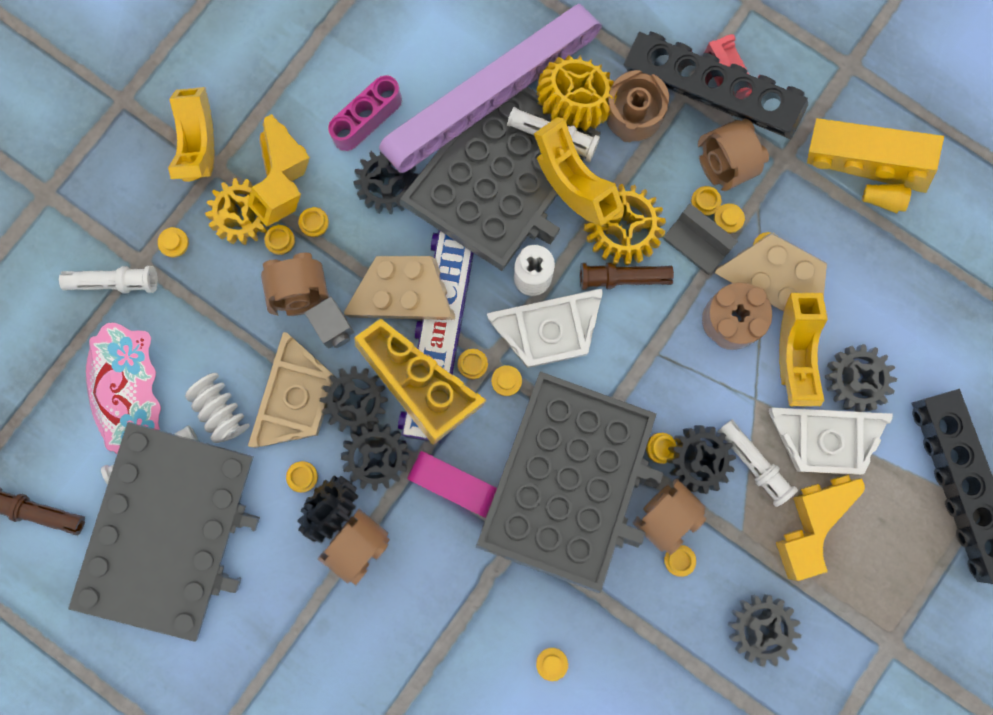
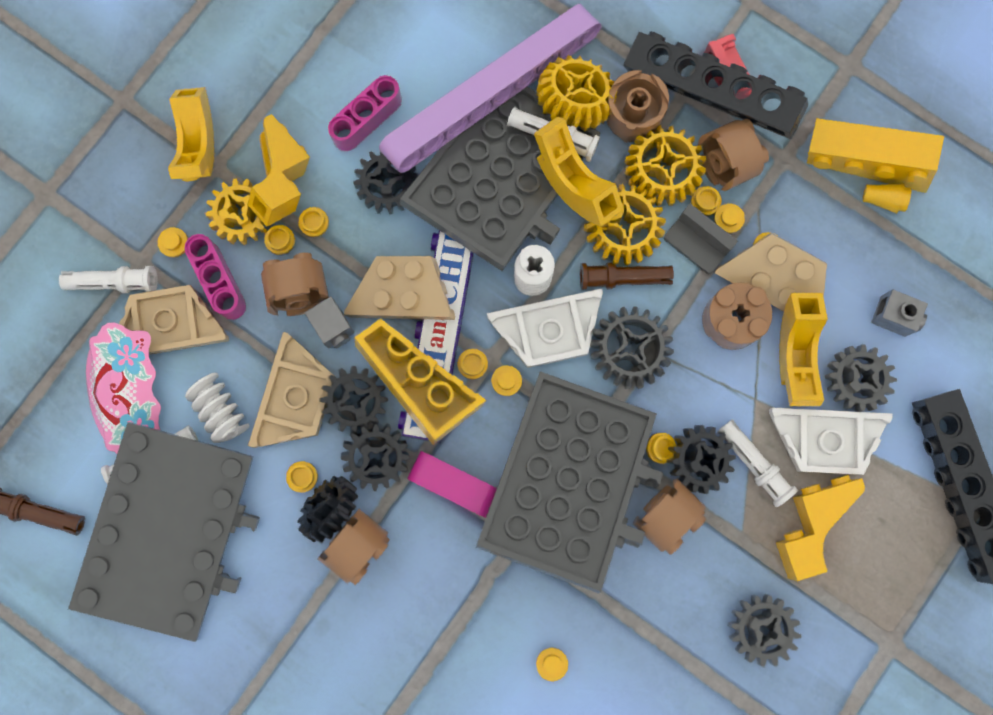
(173, 319): none -> tan wing
(204, 268): none -> dark pink beam
(638, 360): none -> dark grey gear
(681, 562): yellow plate -> none
(686, 159): none -> yellow gear
(900, 313): none -> flat silver brick

